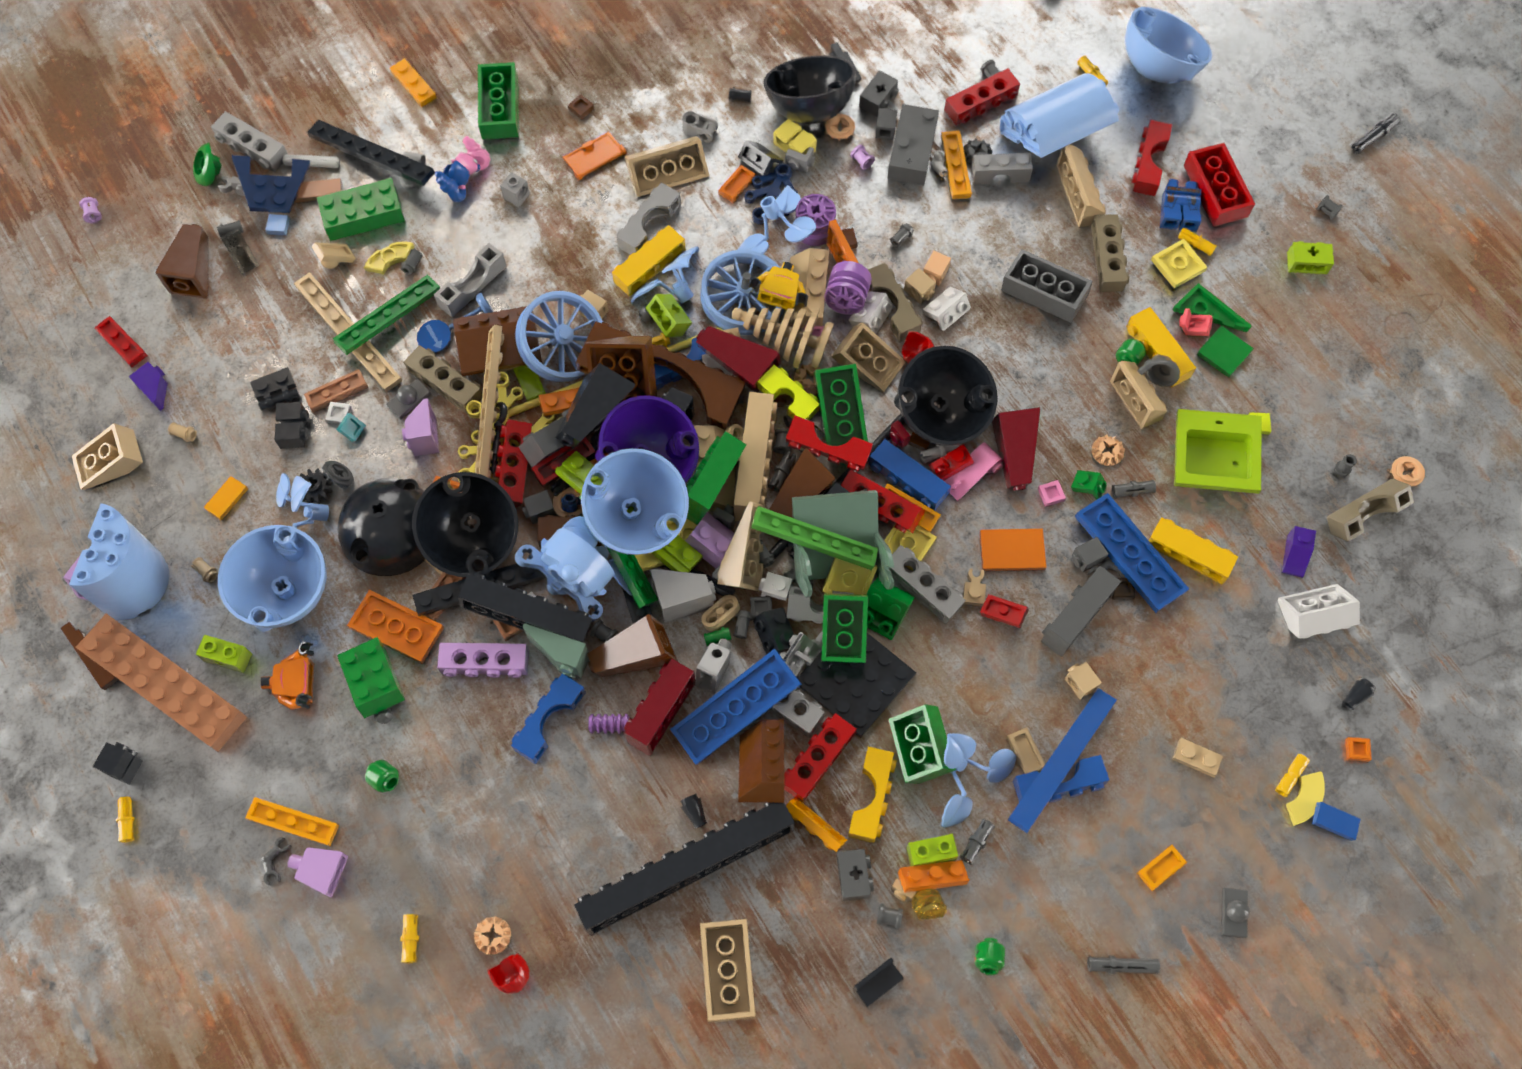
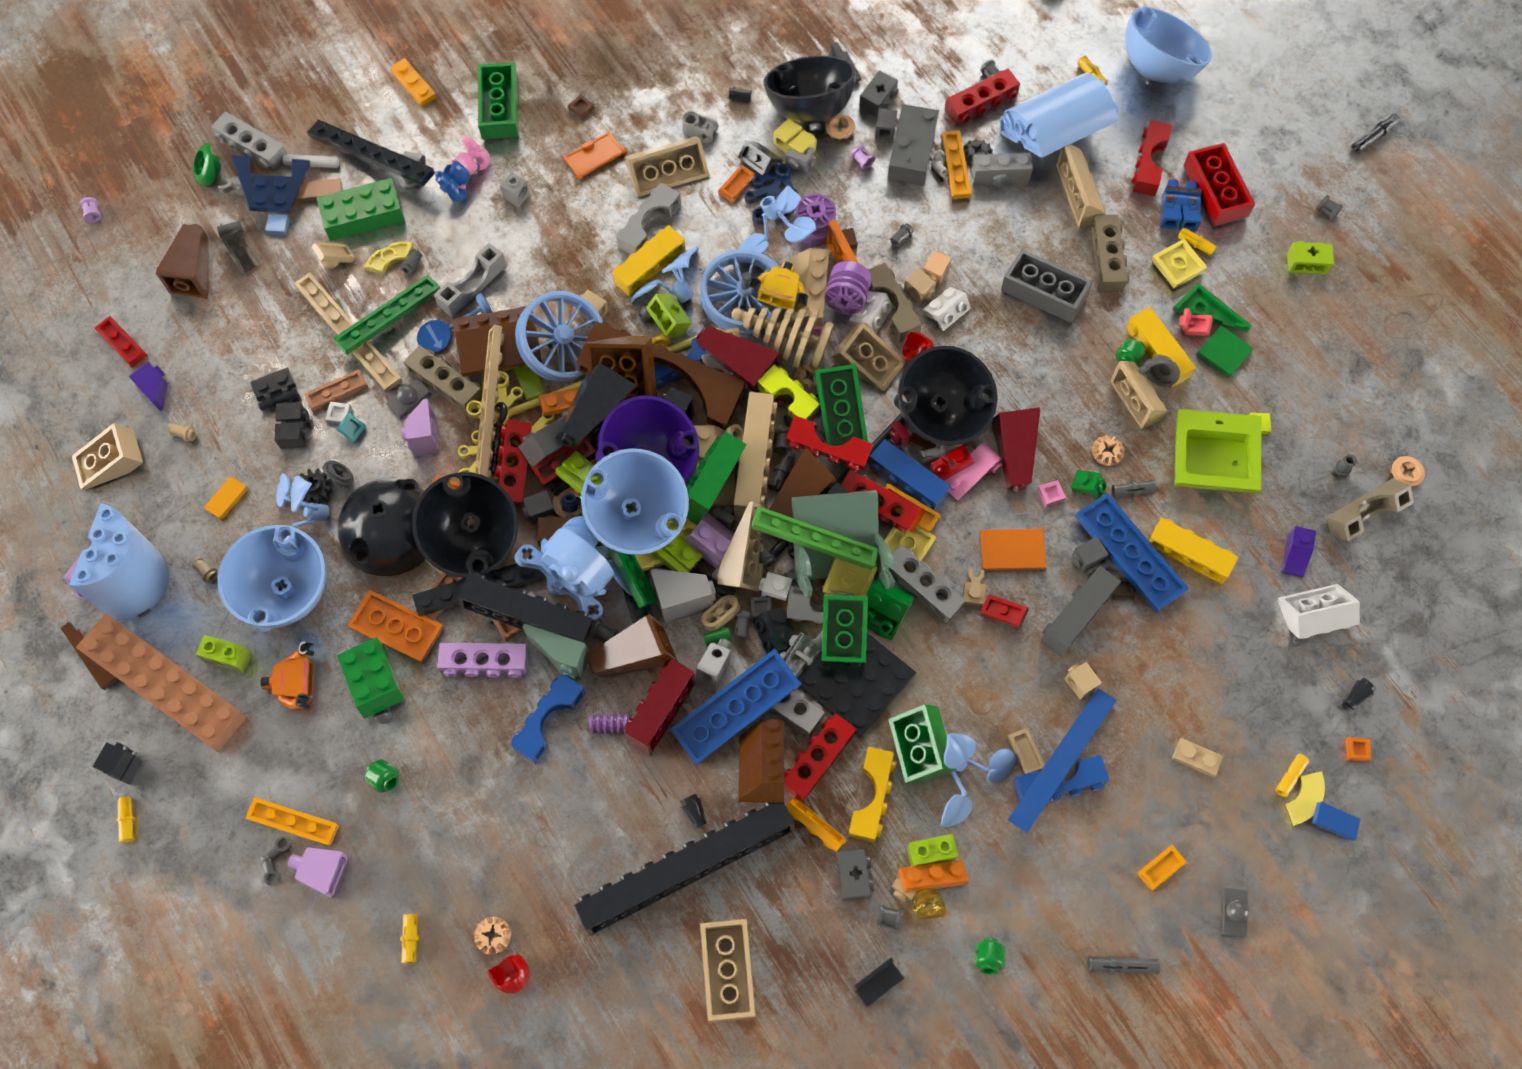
(977, 841): dark grey pin -> none

